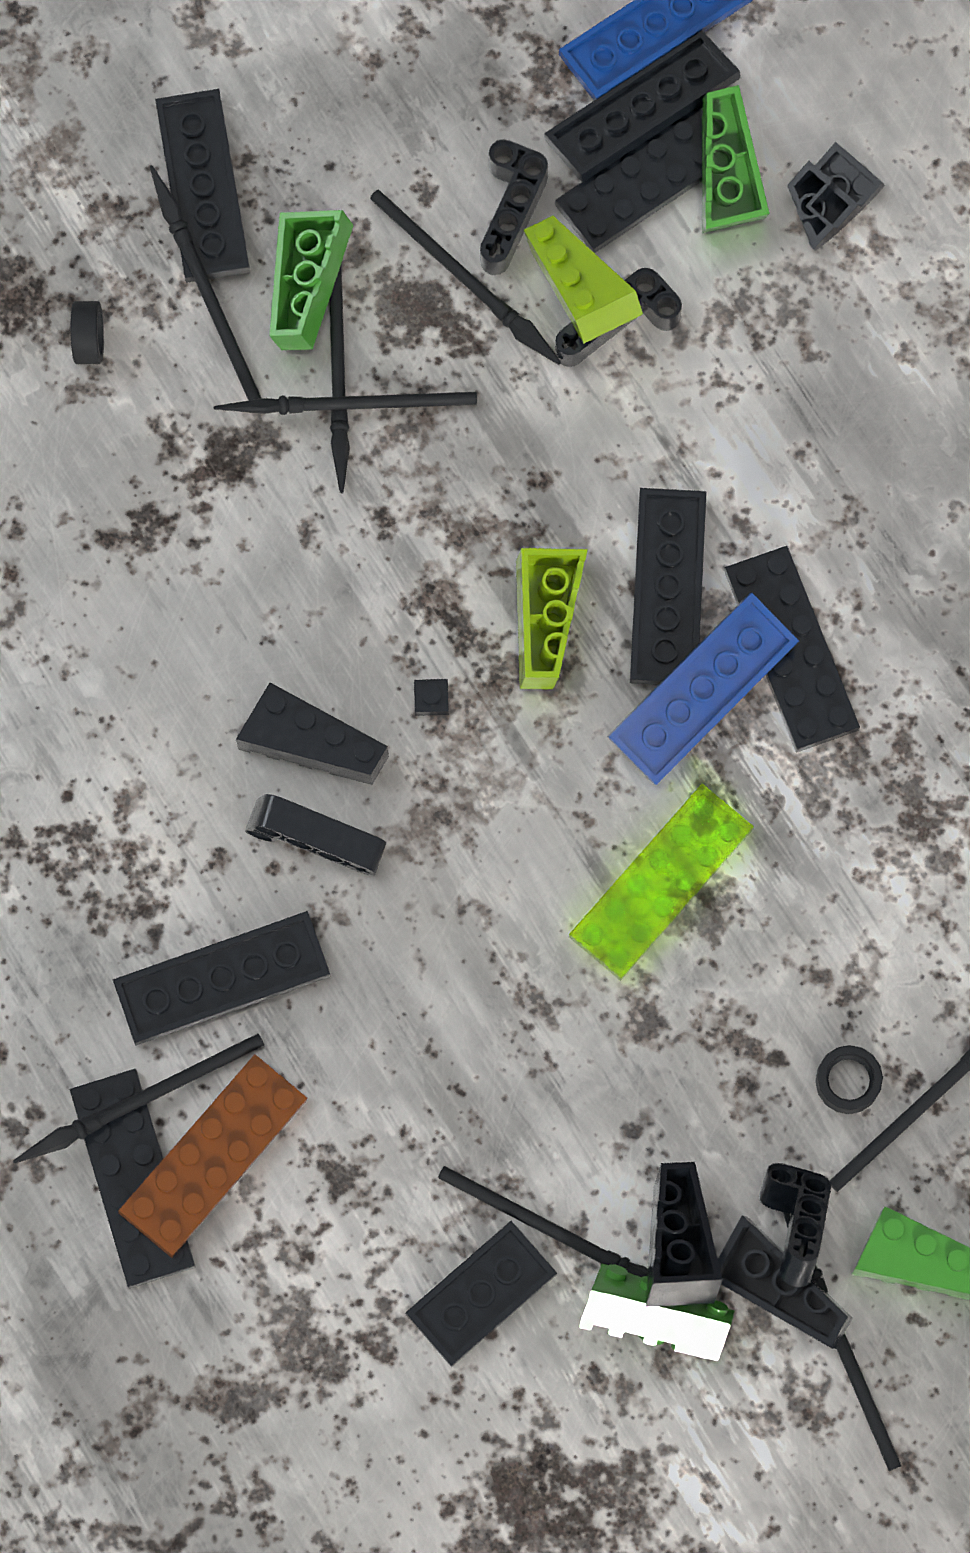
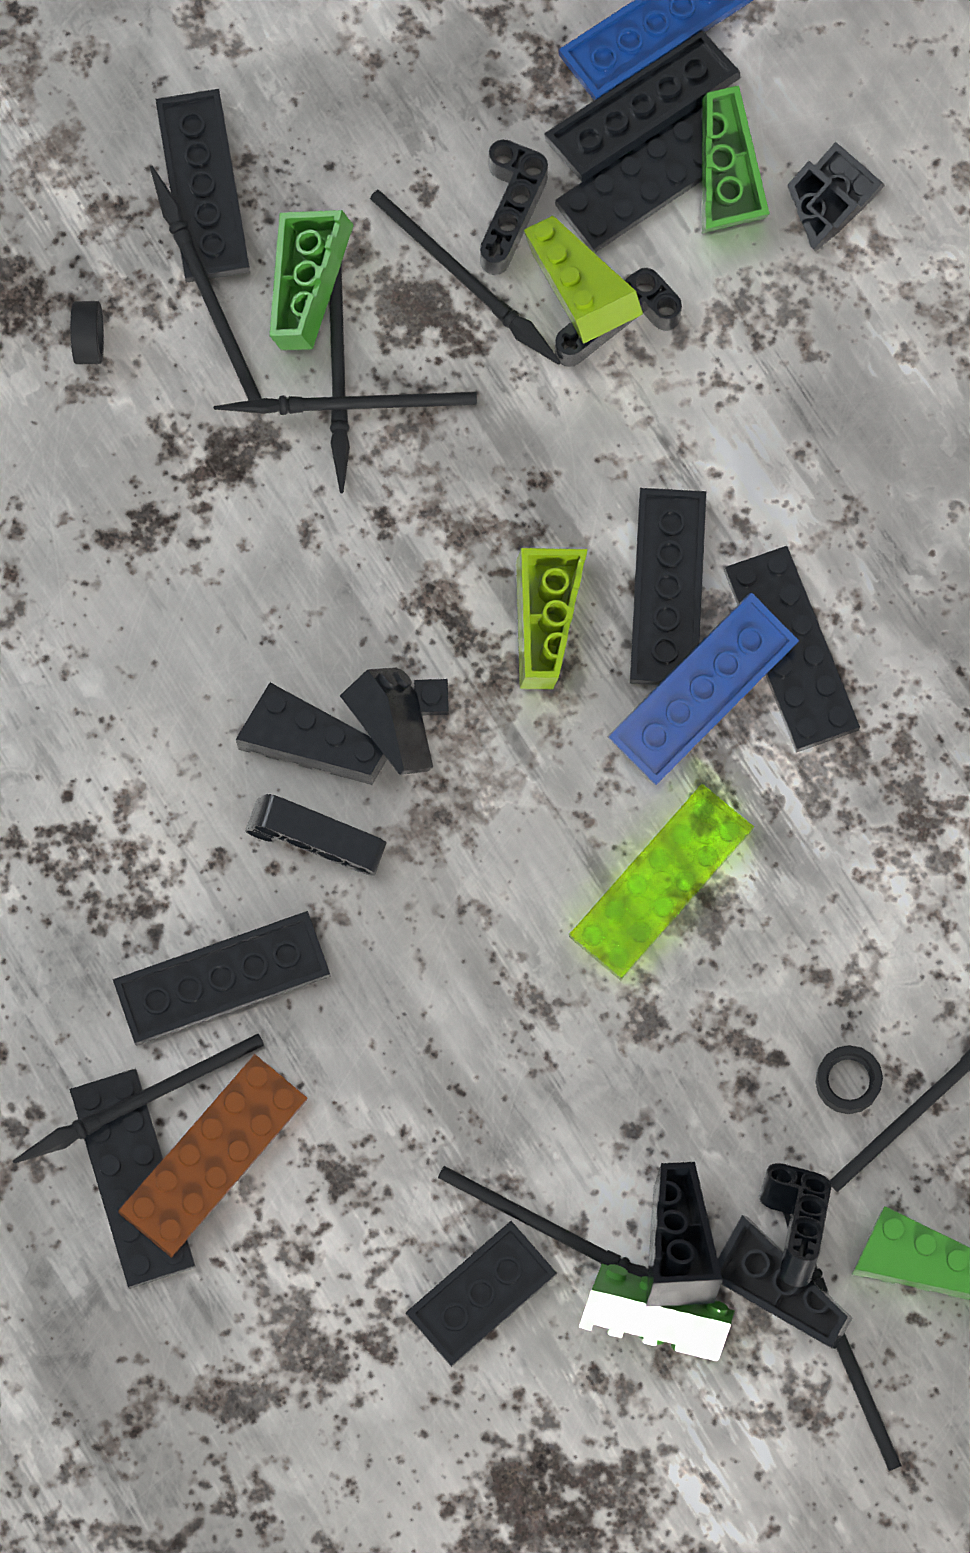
(392, 717): none -> black slope

